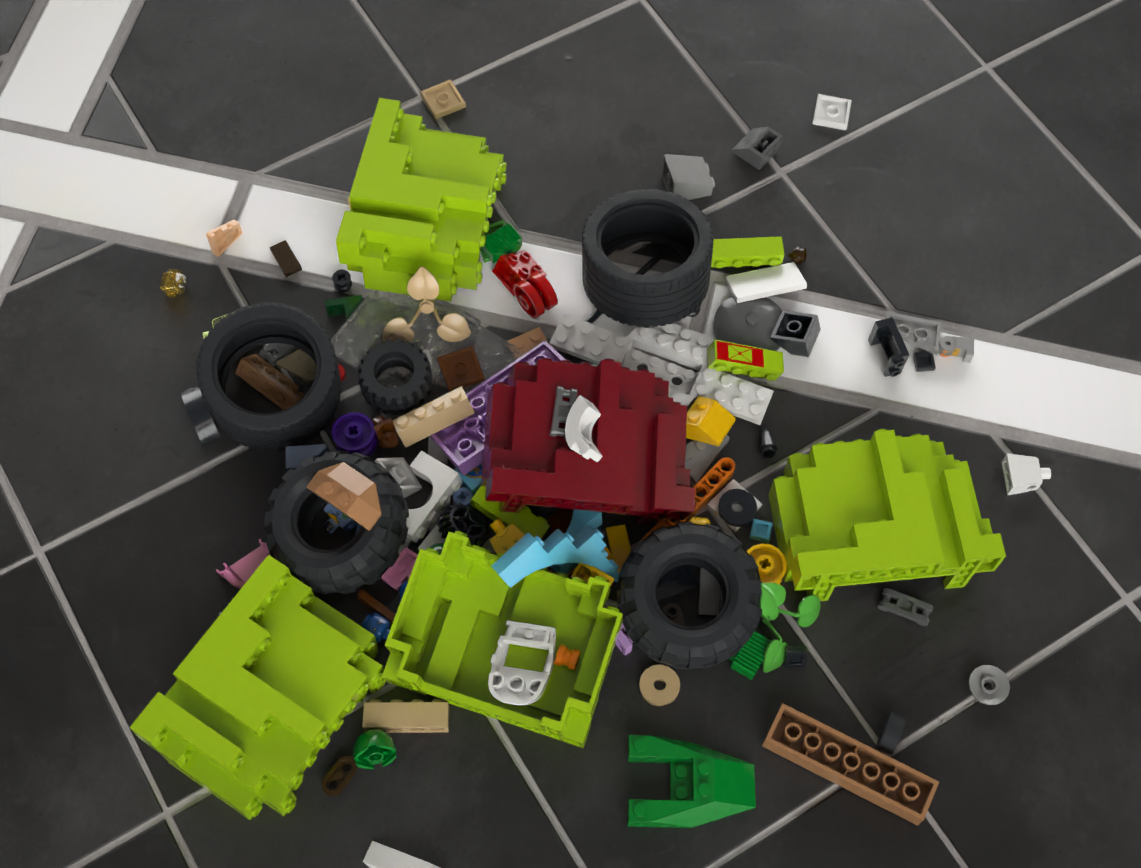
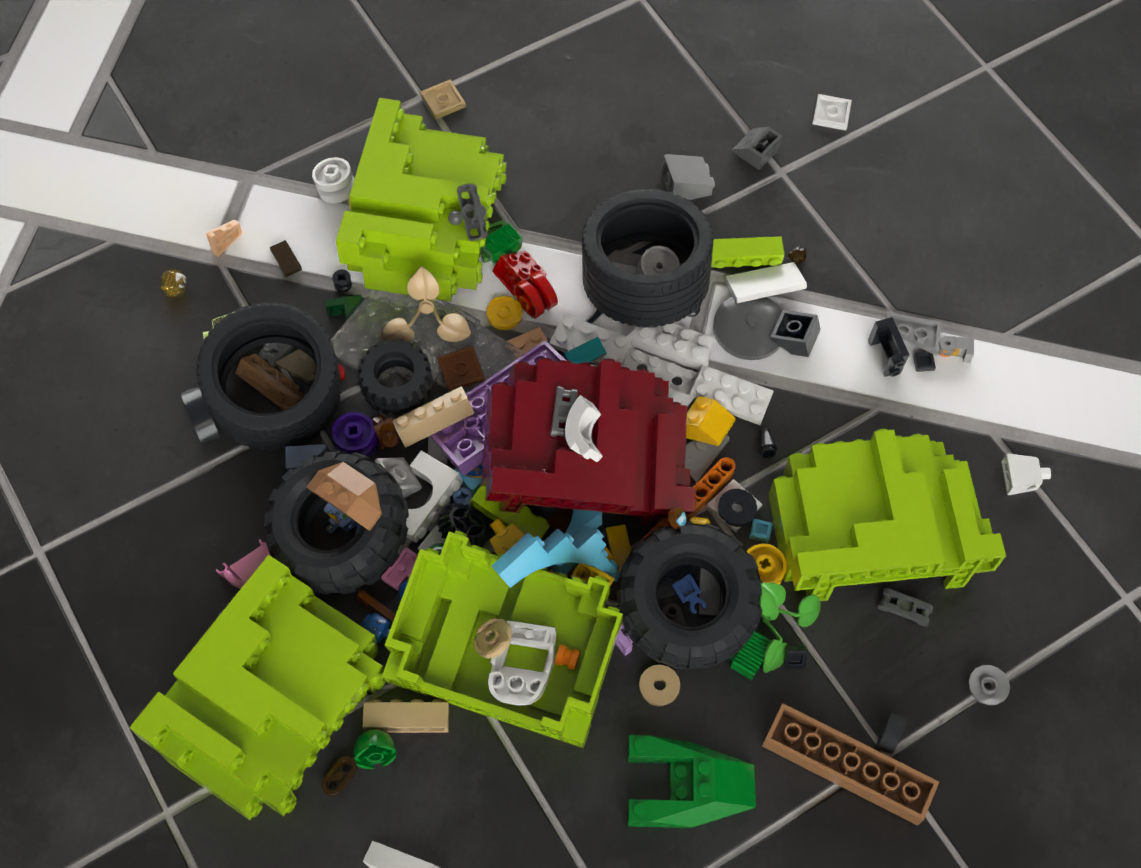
(333, 179): none -> white wheel
(471, 219): none -> dark grey piece
(499, 644): none -> tan tile
(504, 312): none -> yellow tile
(586, 352): none -> teal tile
(657, 261): none -> white wheel
(677, 517): none -> reddish brown tile
(687, 591): none -> dark blue plate
(745, 360): lime brick -> none

